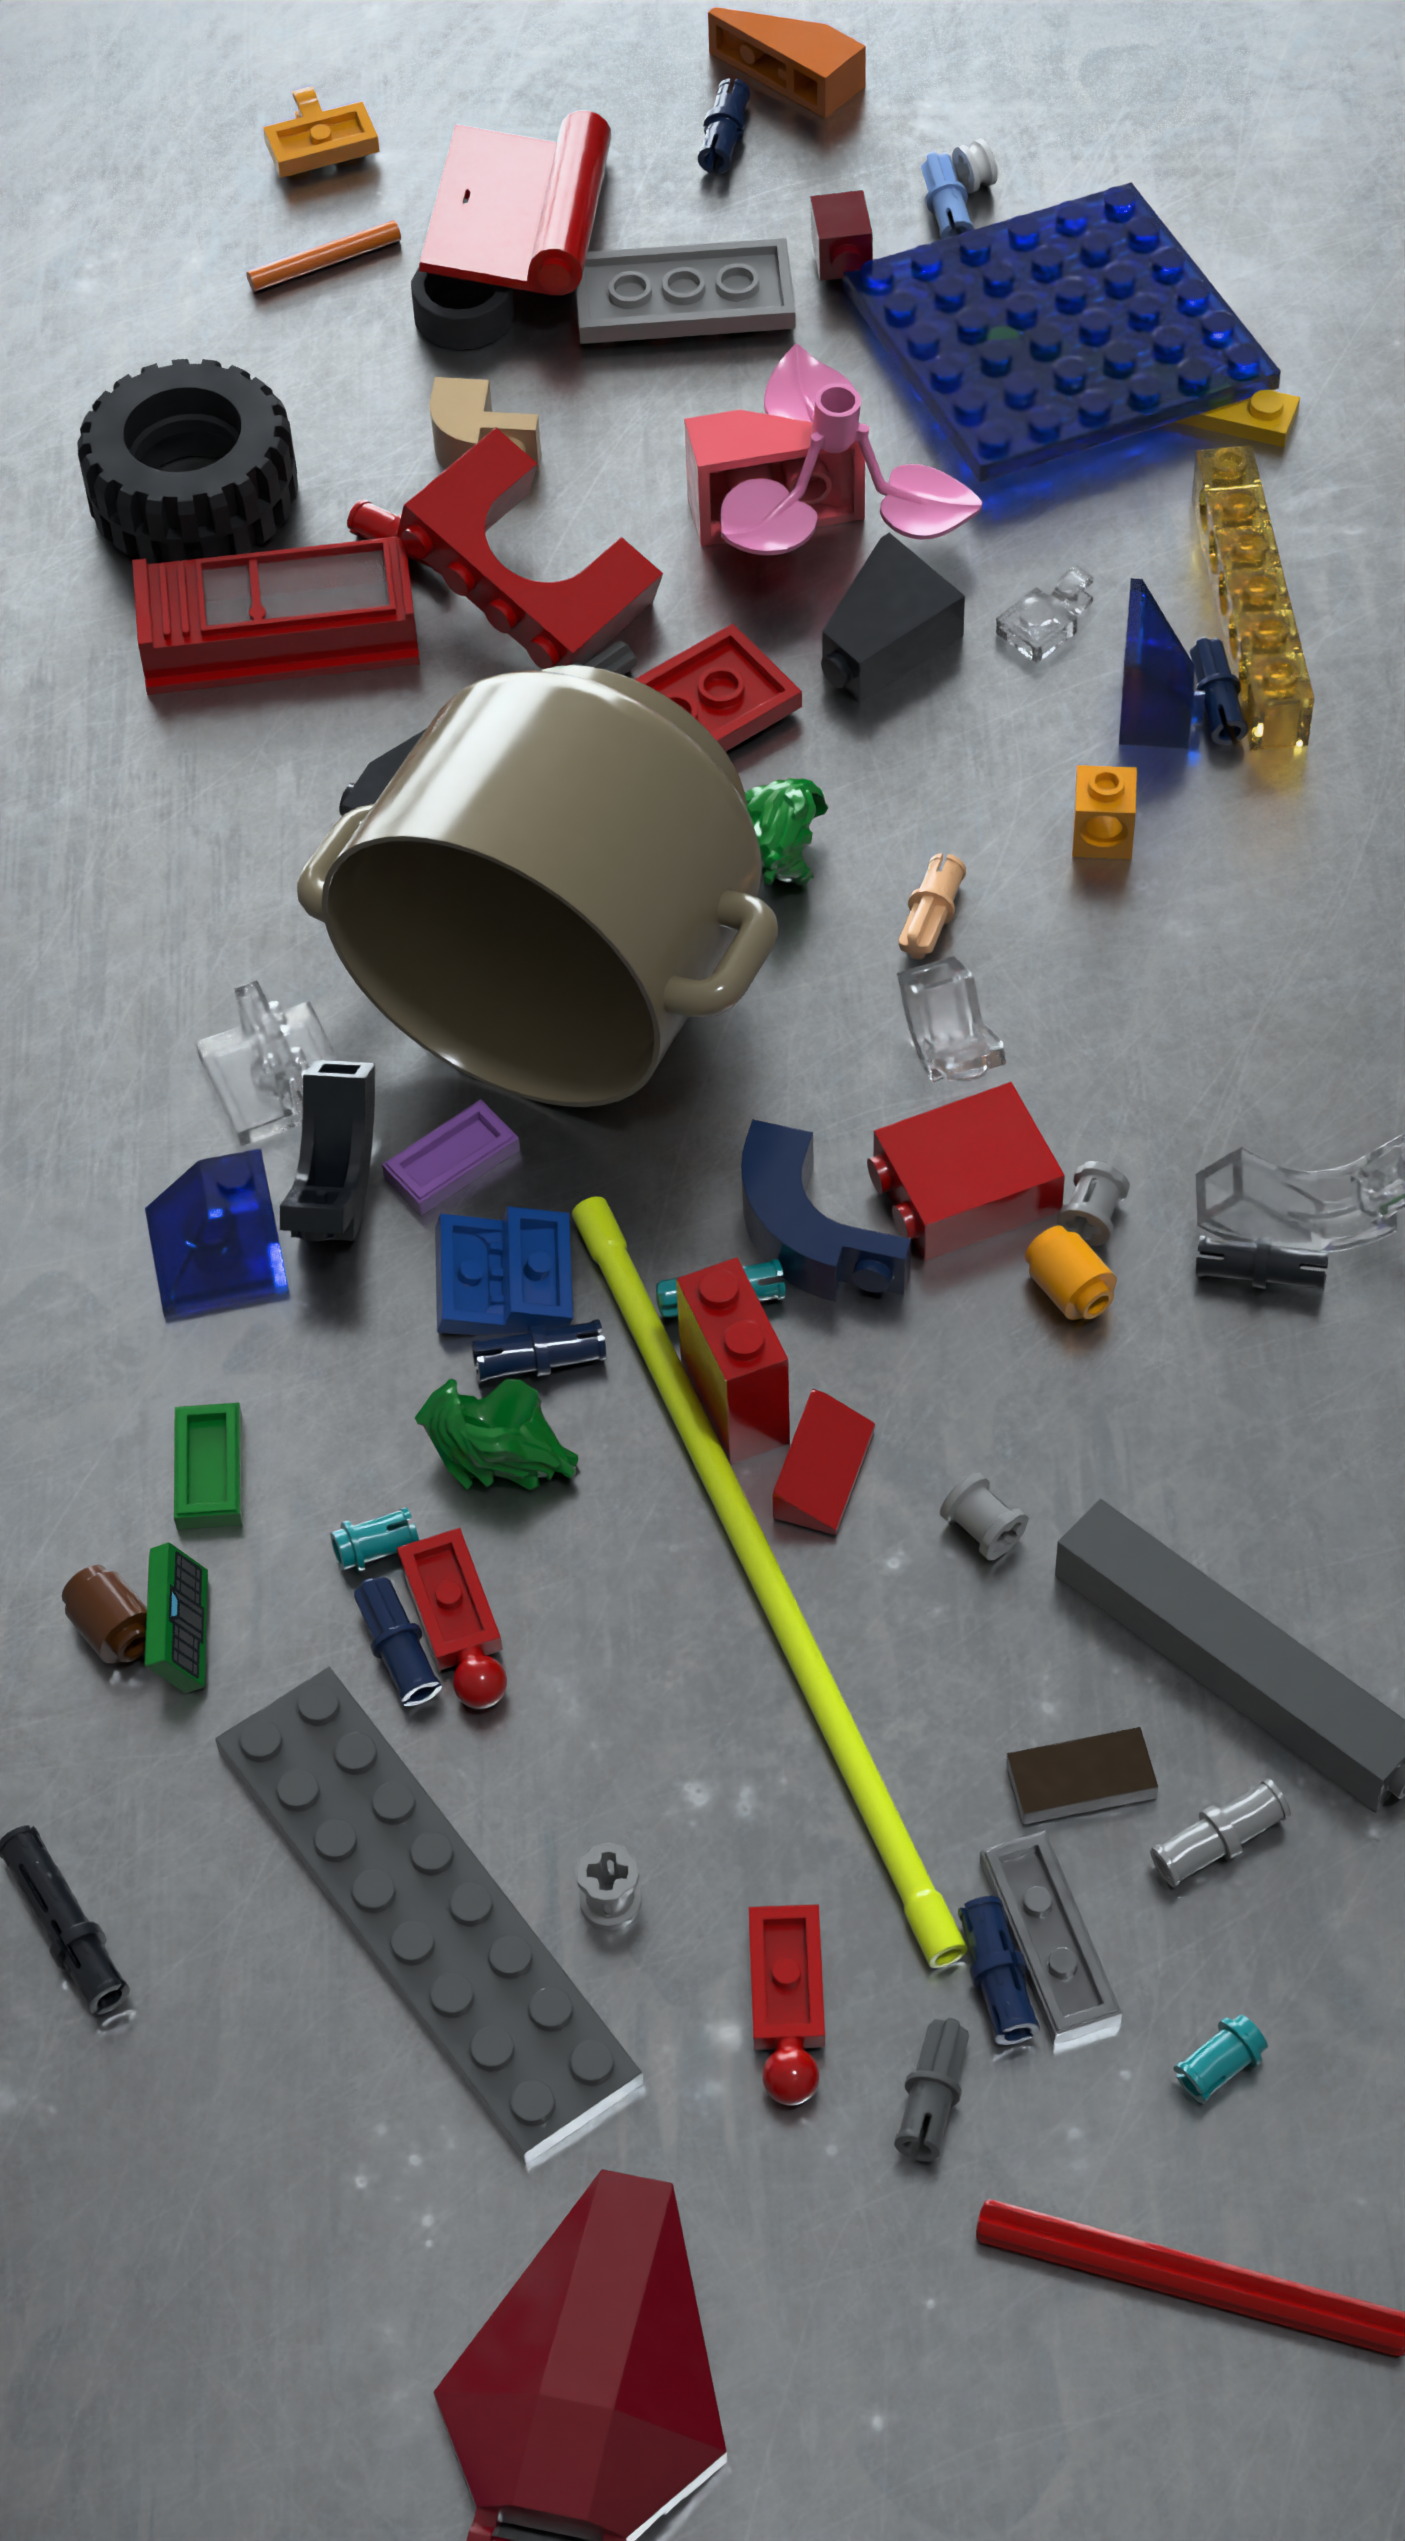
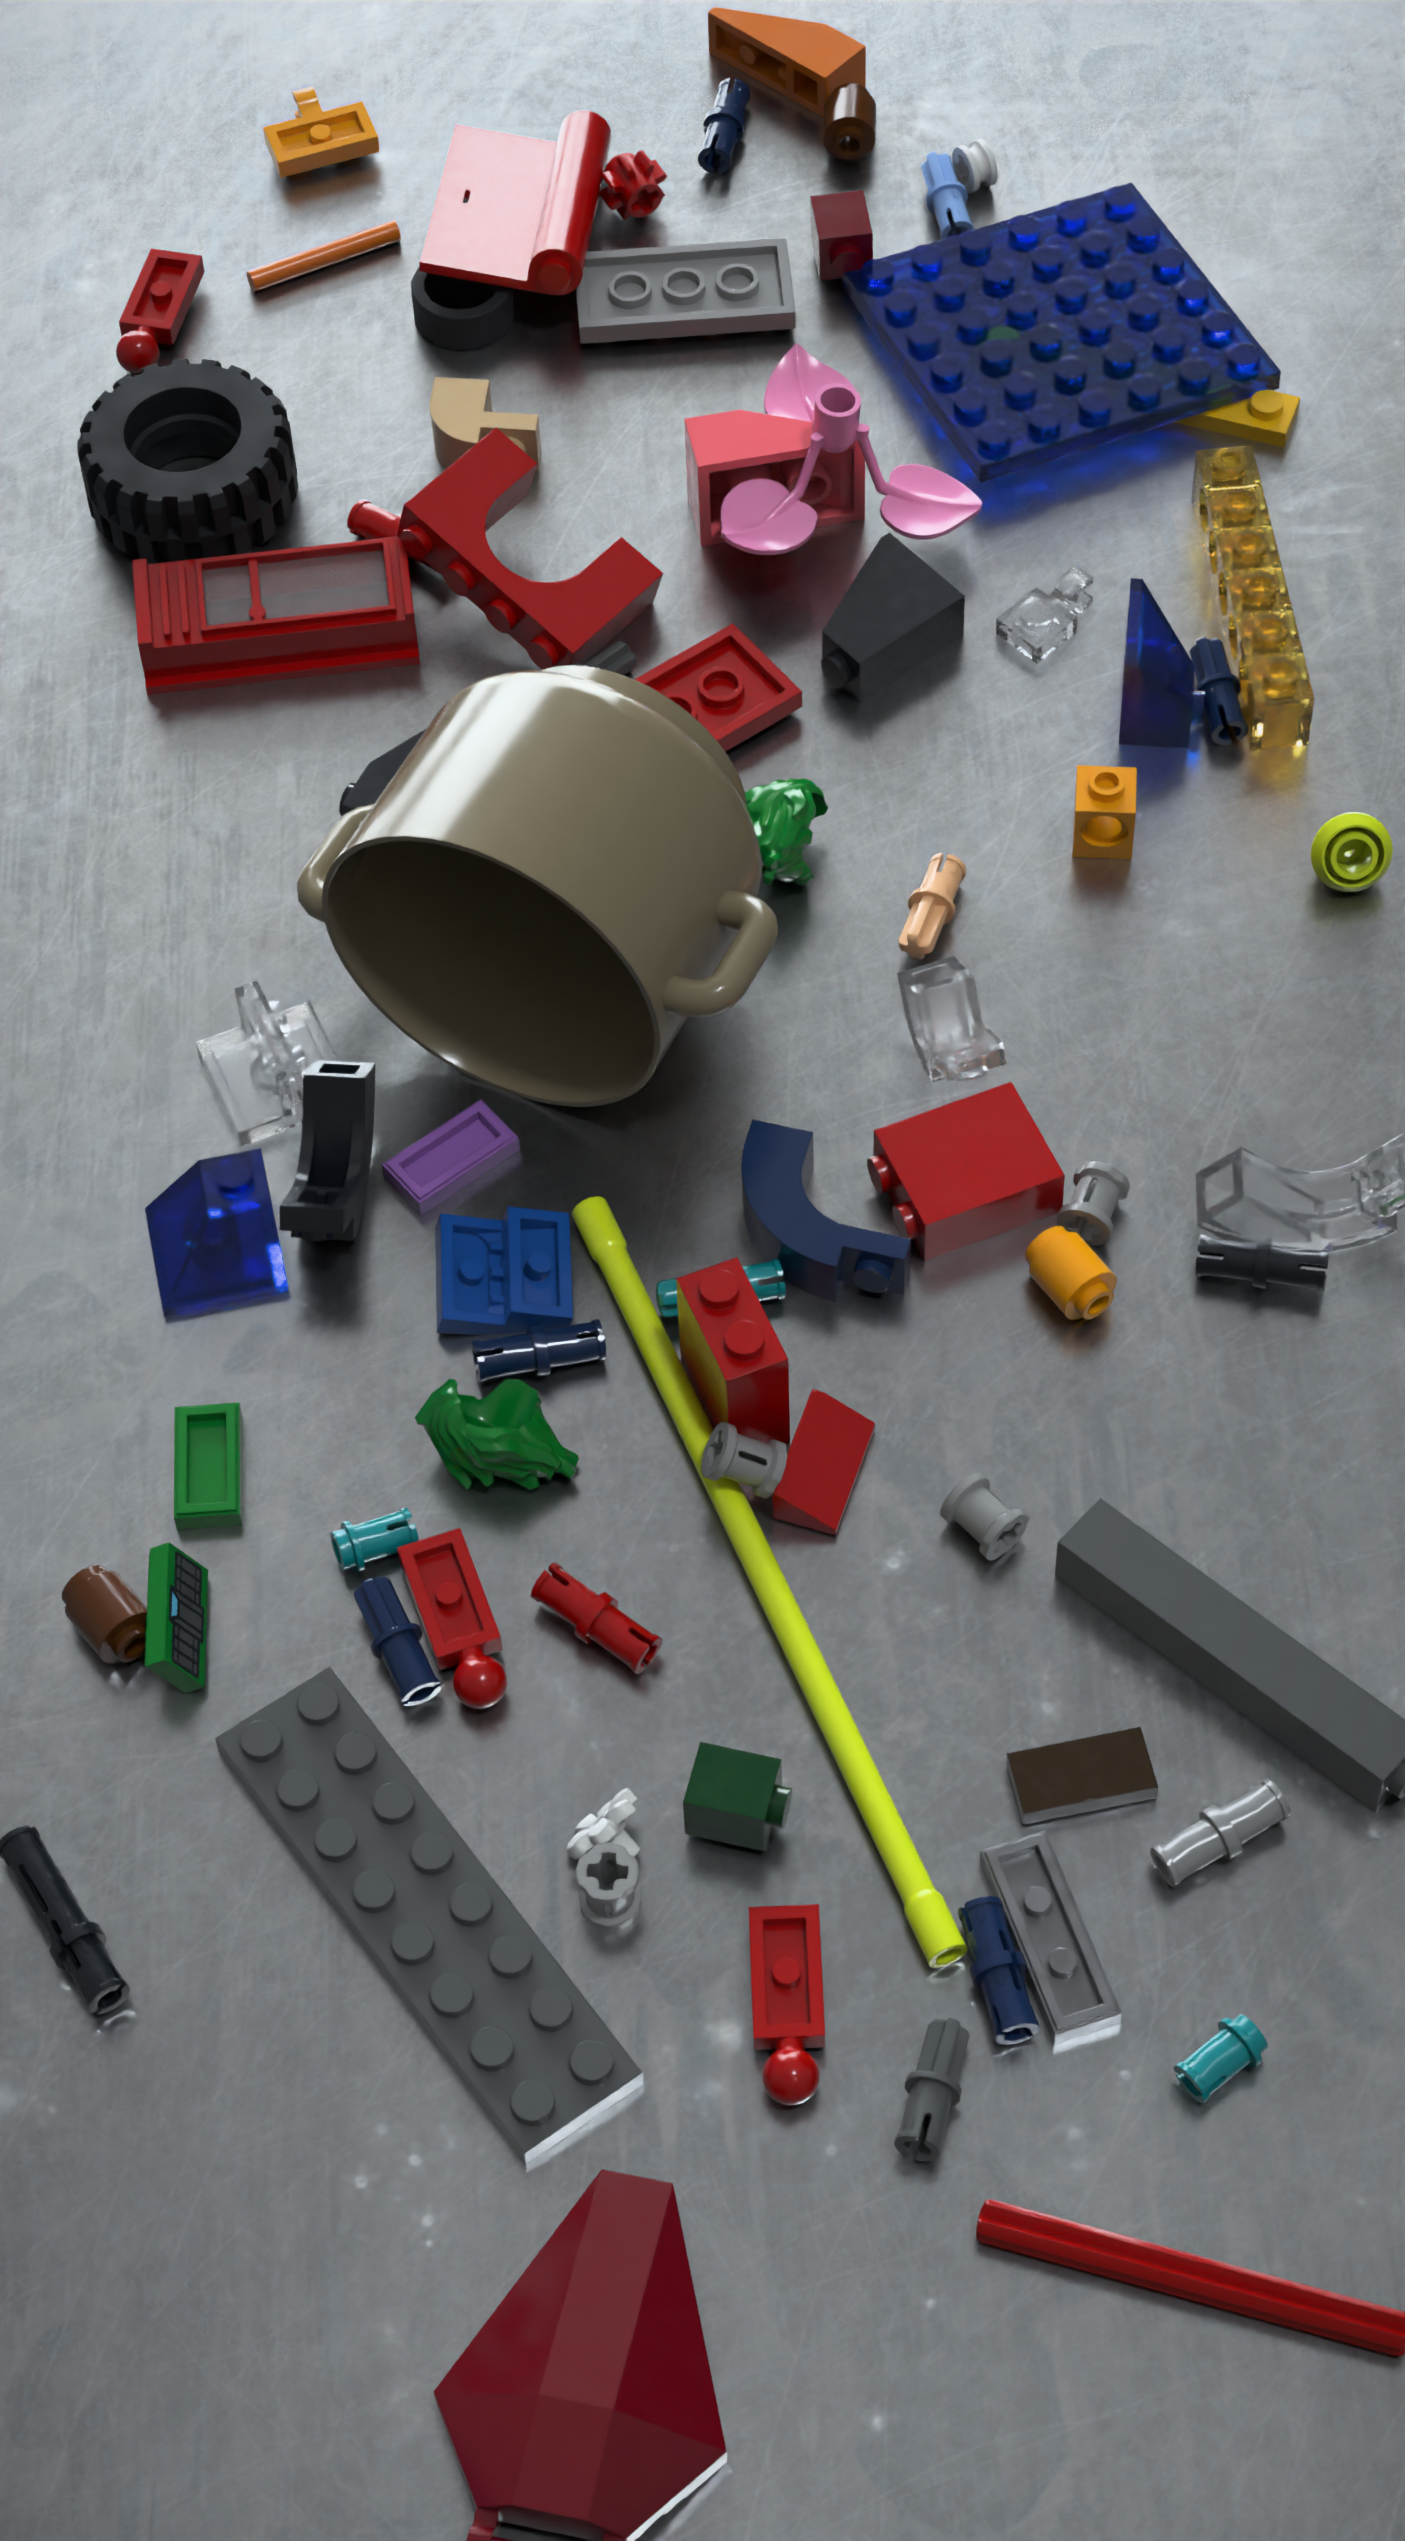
(157, 306): none -> red plate
(596, 1618): none -> red pin
(606, 1827): none -> white plant
(633, 184): none -> red gear
(735, 1797): none -> dark green brick
(744, 1460): none -> light grey bush
(849, 122): none -> reddish brown brick
(1351, 852): none -> neon yellow cone

